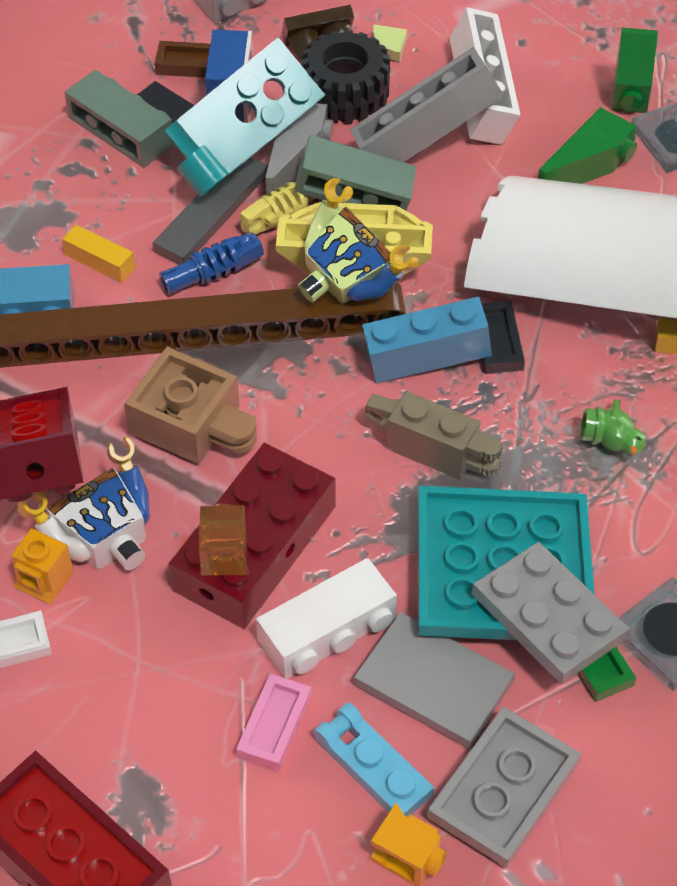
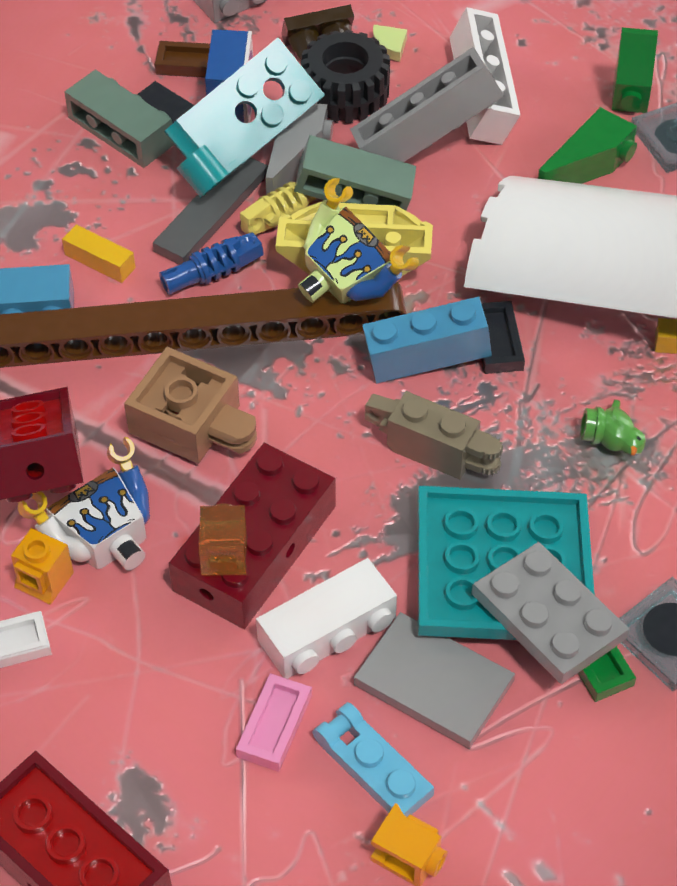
(504, 786): light grey plate -> none

